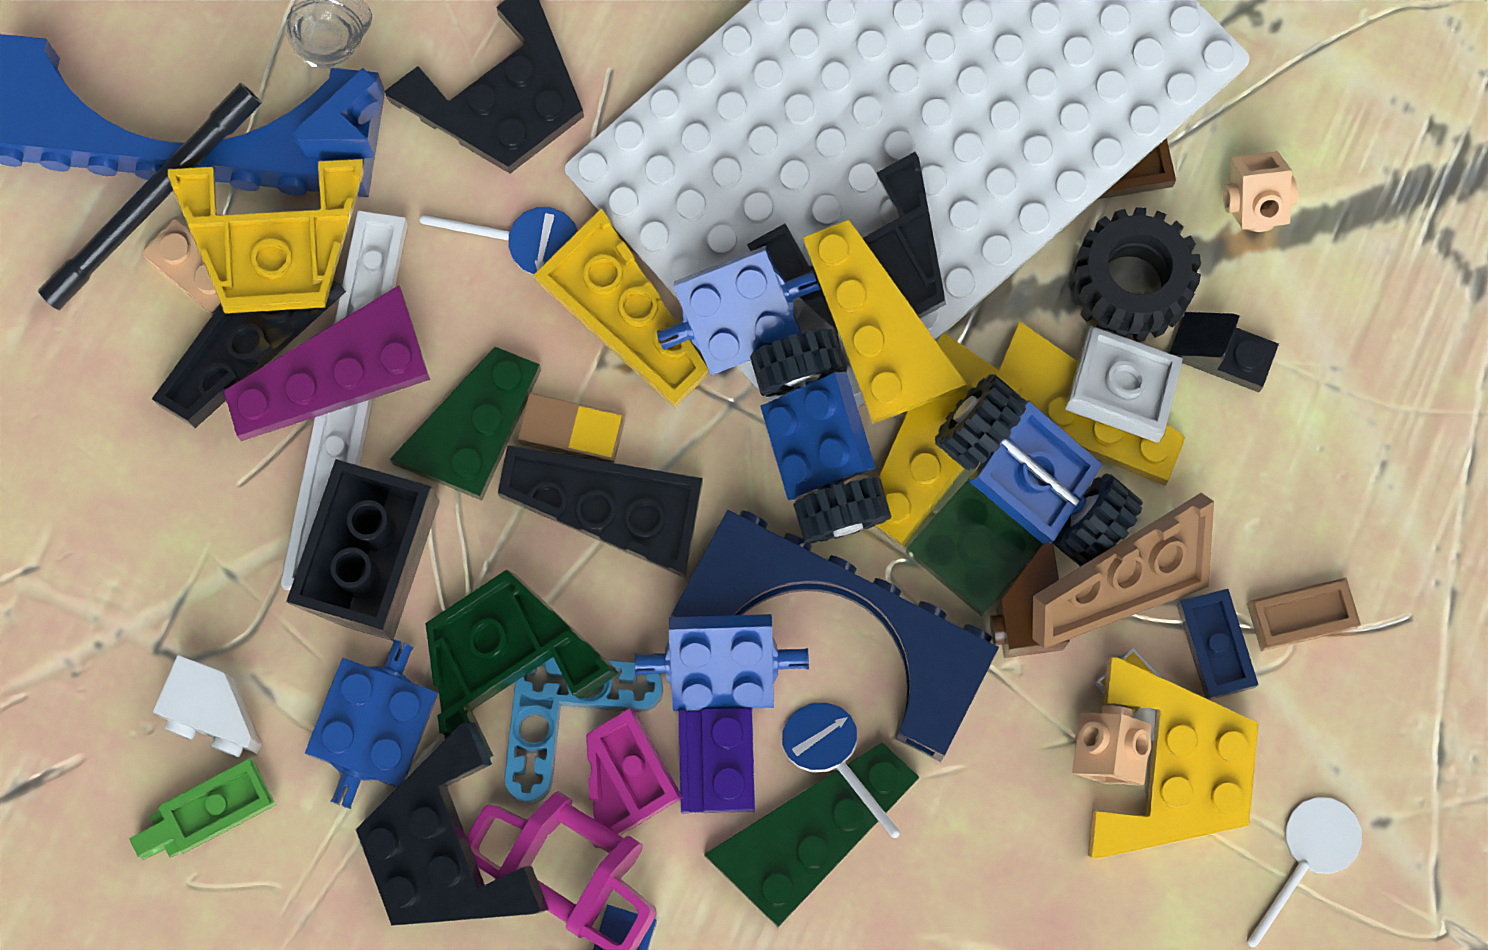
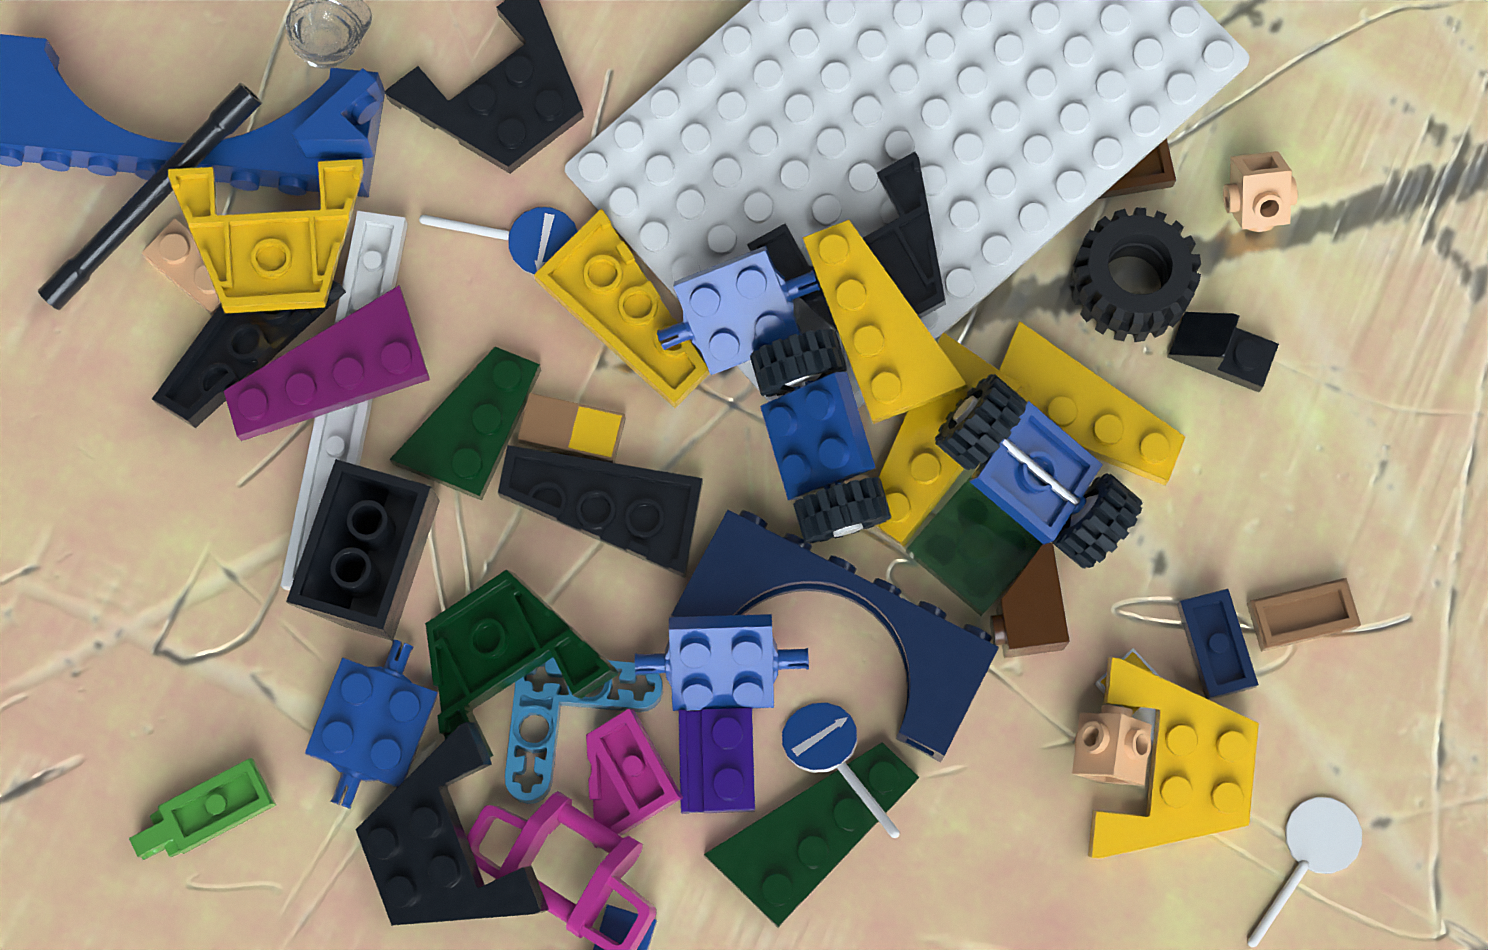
(206, 703): white slope -> none
(1124, 384): white tile -> none
(1131, 577): medium nougat wing -> none

